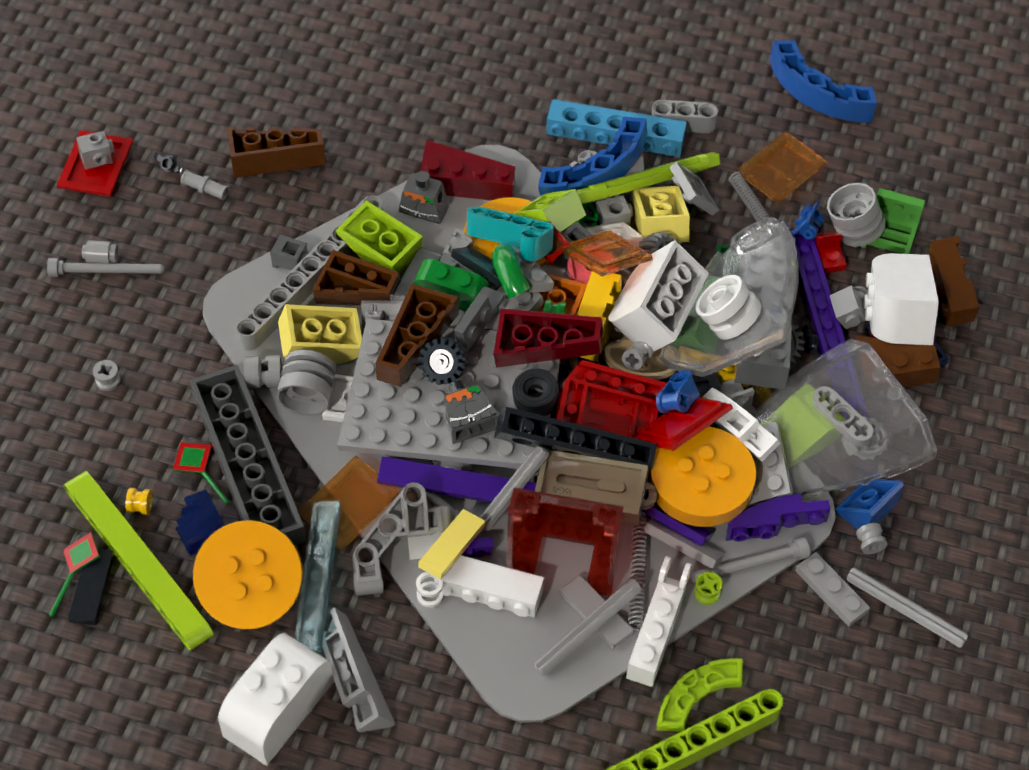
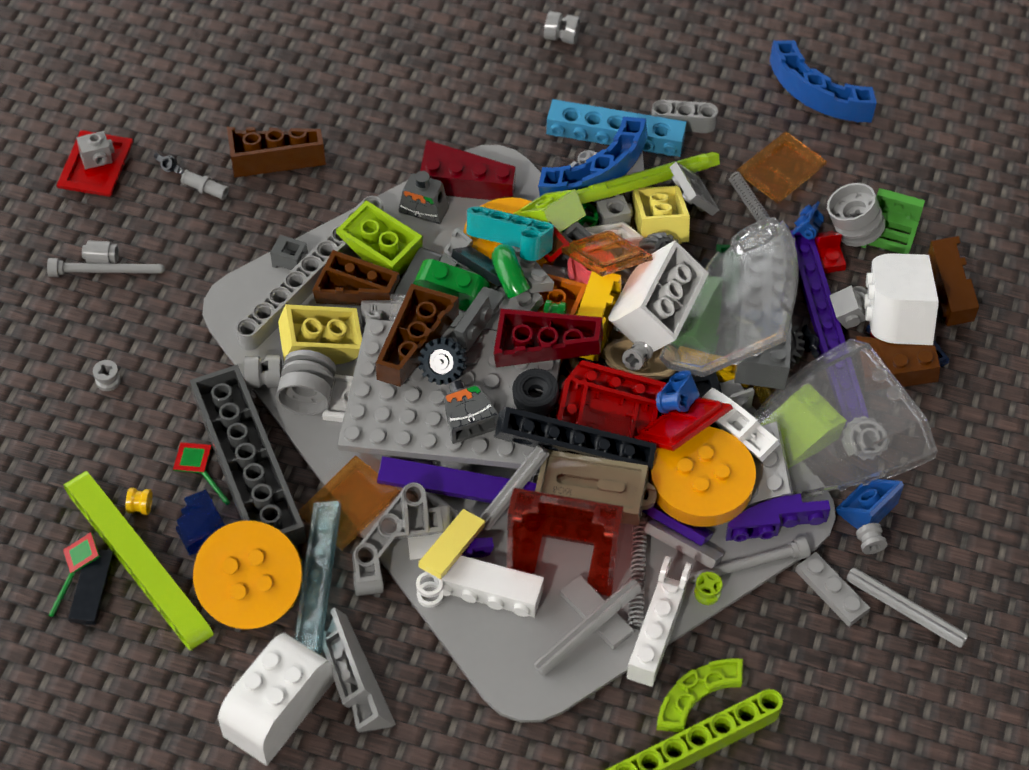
(554, 27): none -> light grey wheel
(728, 307): white wheel -> none
(844, 427): light grey beam -> none

